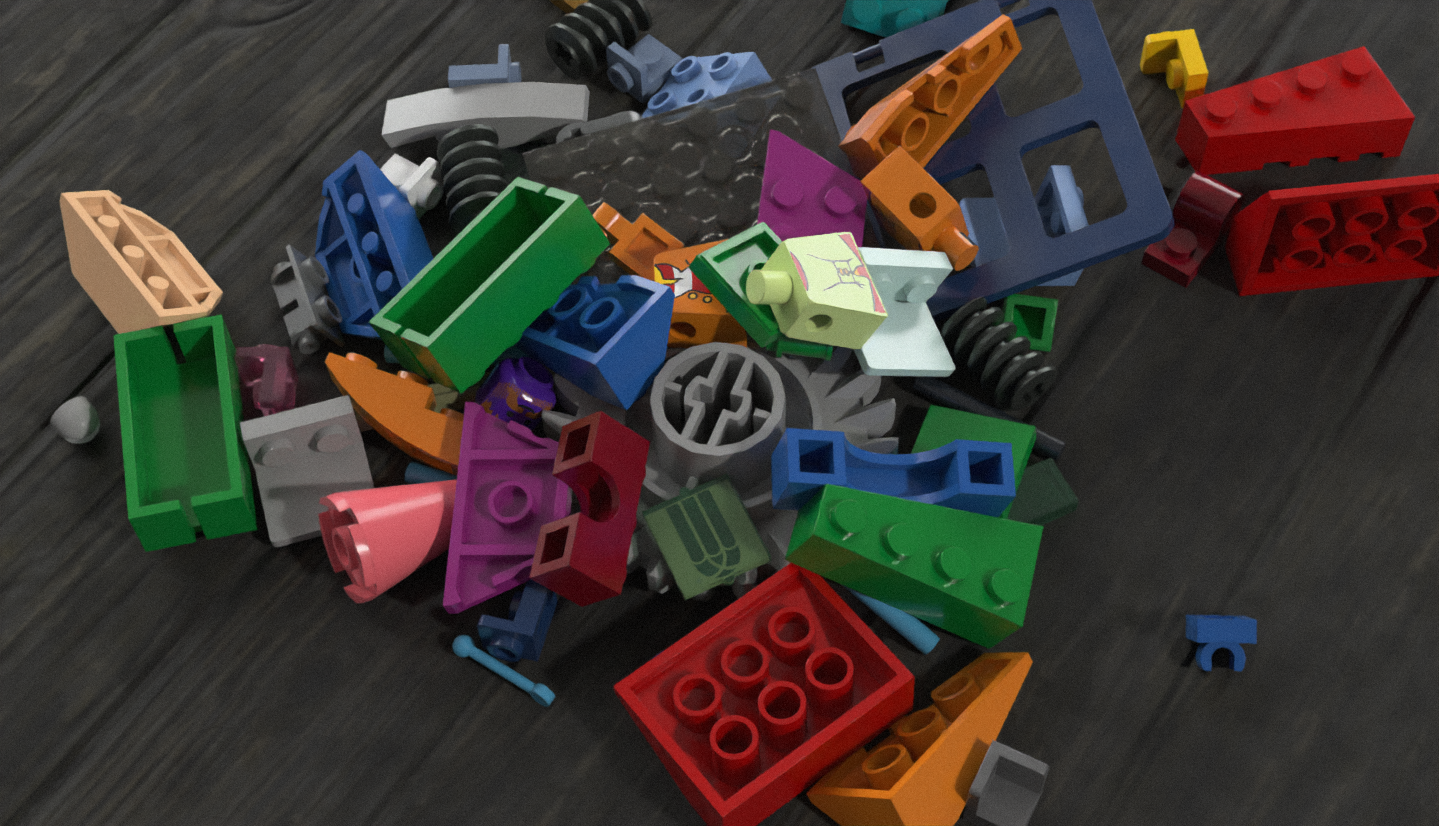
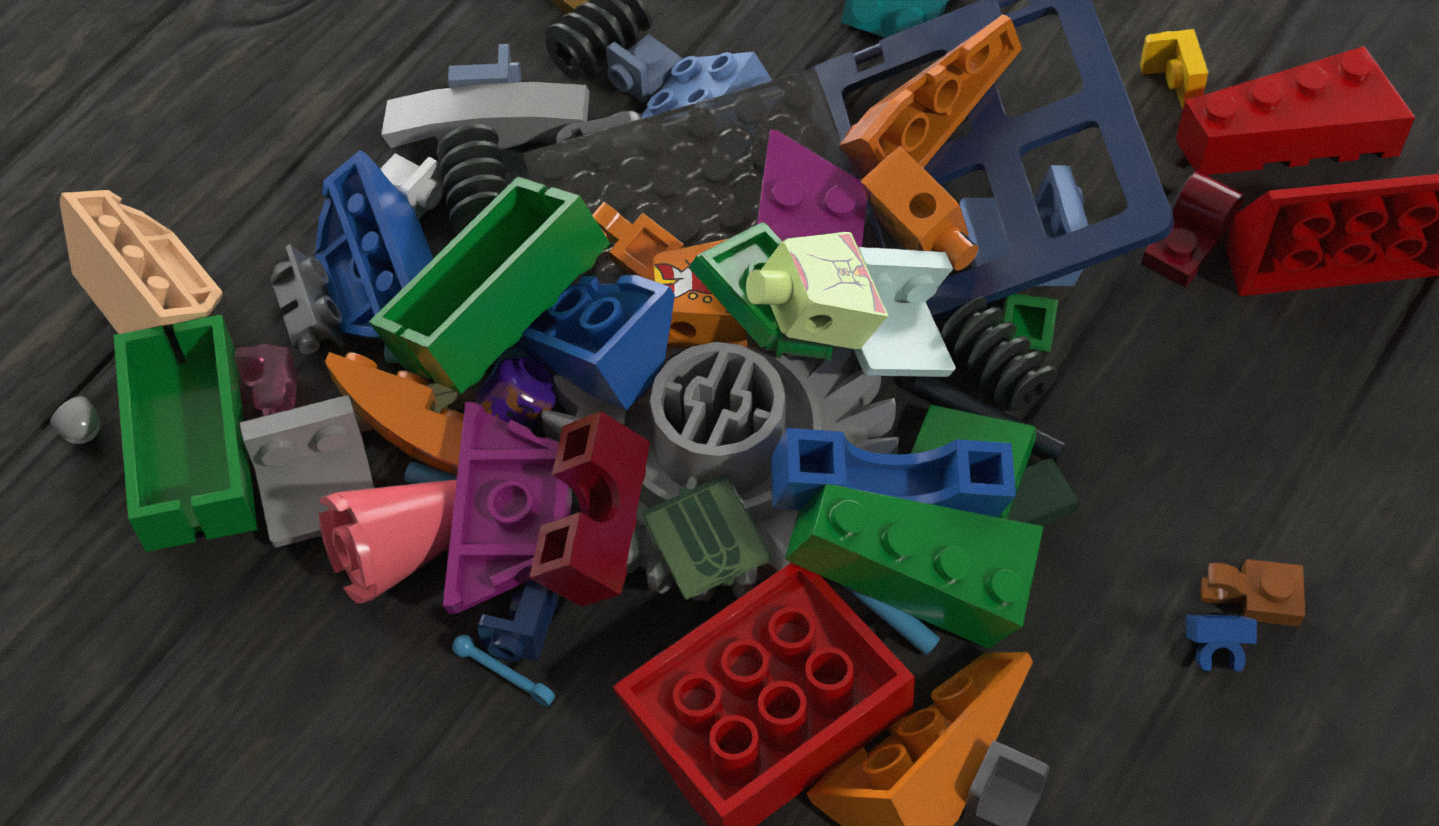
(1263, 589): none -> dark orange plate

